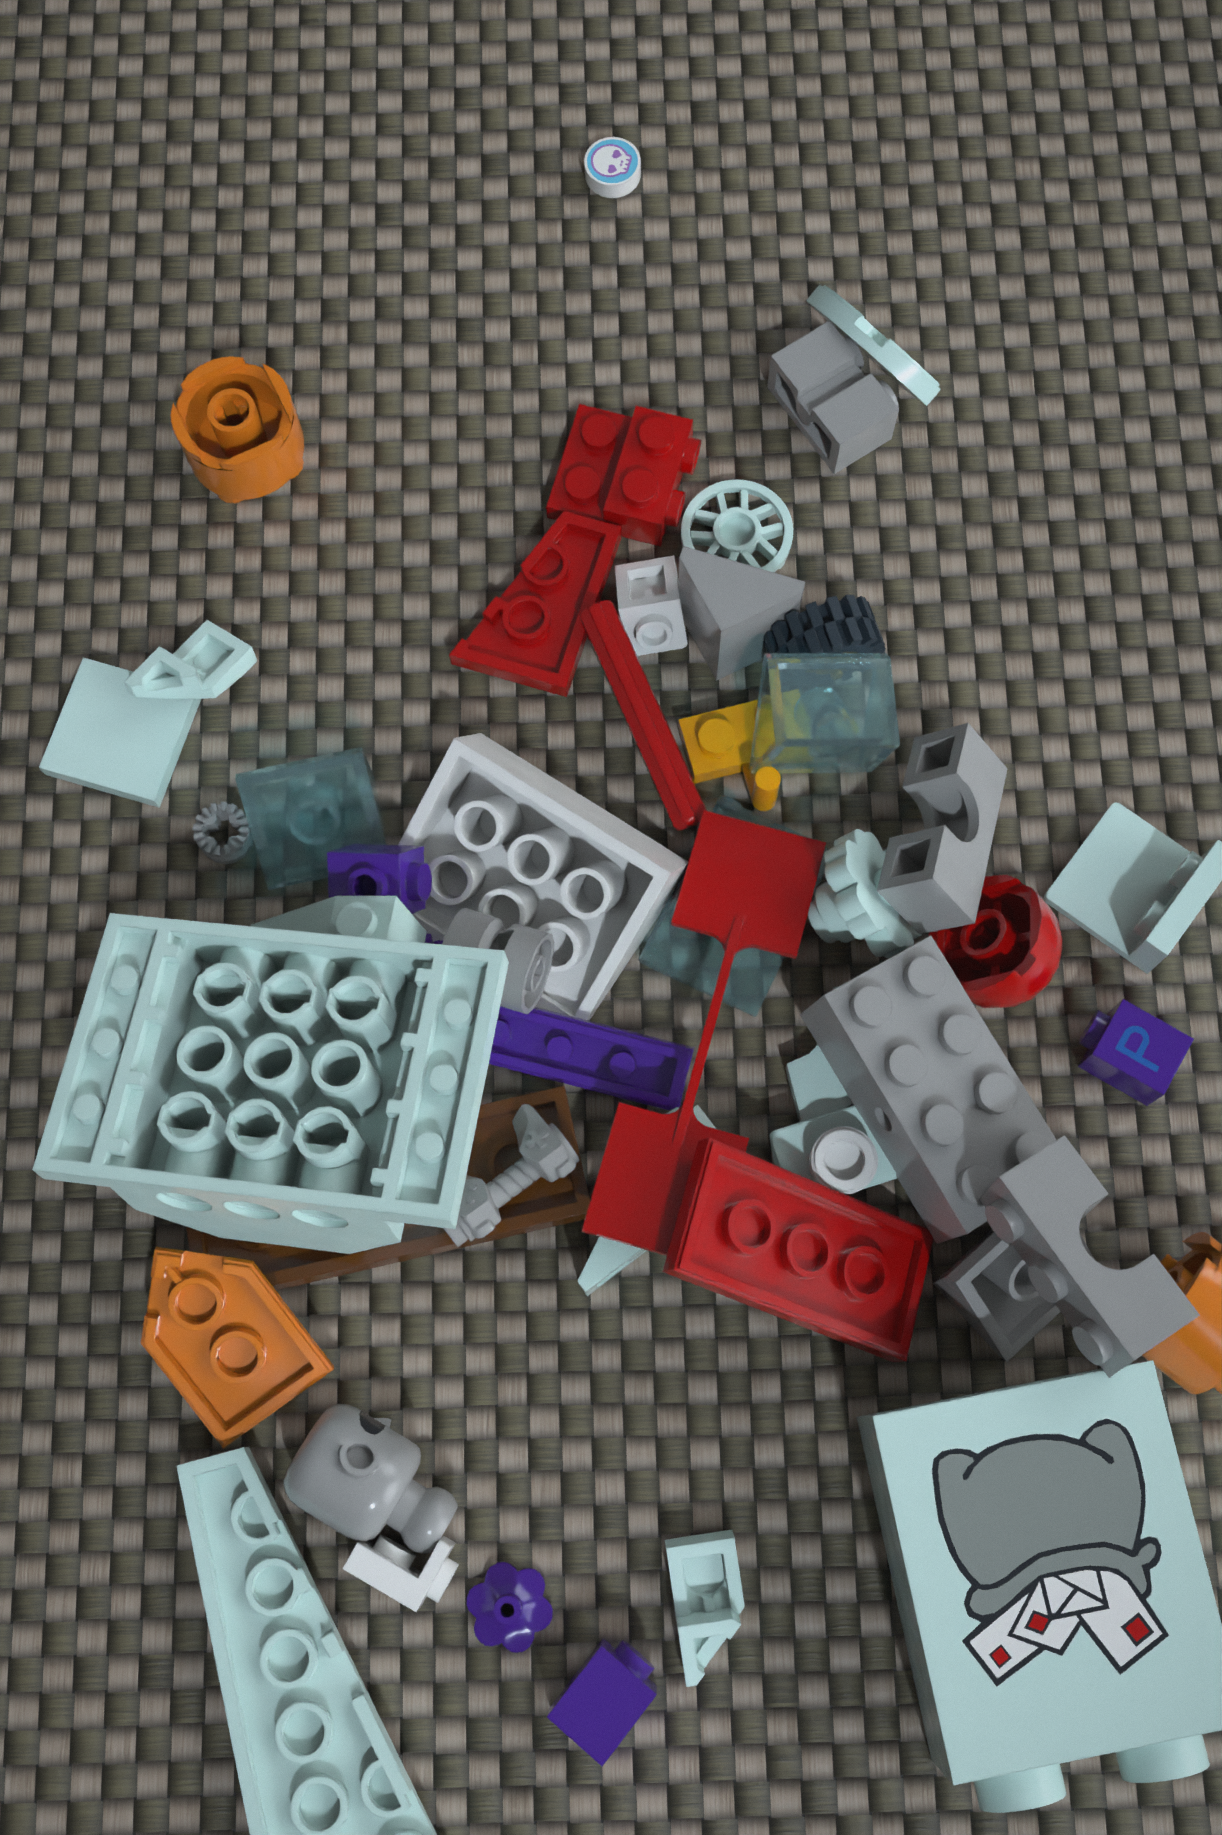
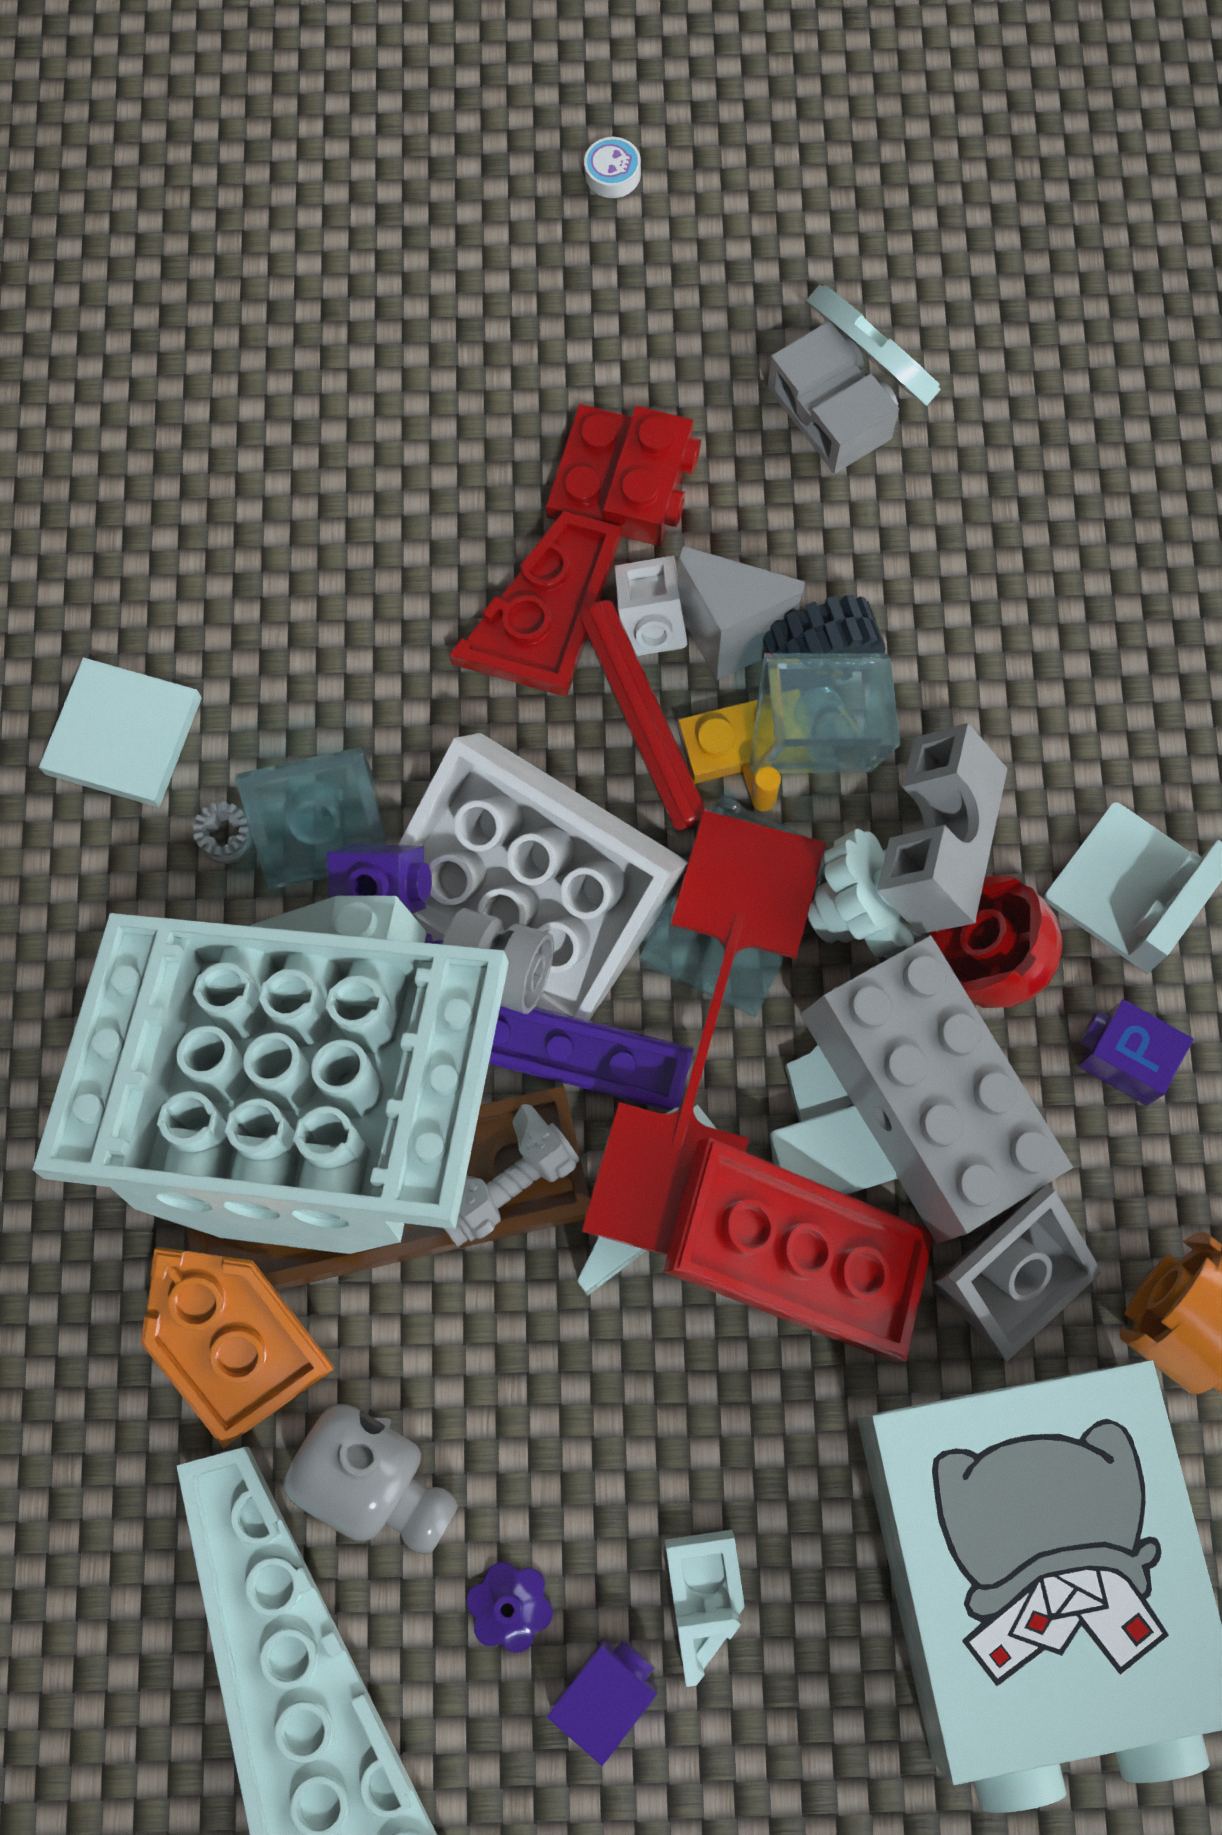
(196, 670): light aqua slope -> none
(238, 429): orange brick -> none
(389, 1570): white bracket -> none
(738, 529): light aqua wheel -> none
(843, 1160): white tile -> none
(1111, 1310): light grey arch -> none

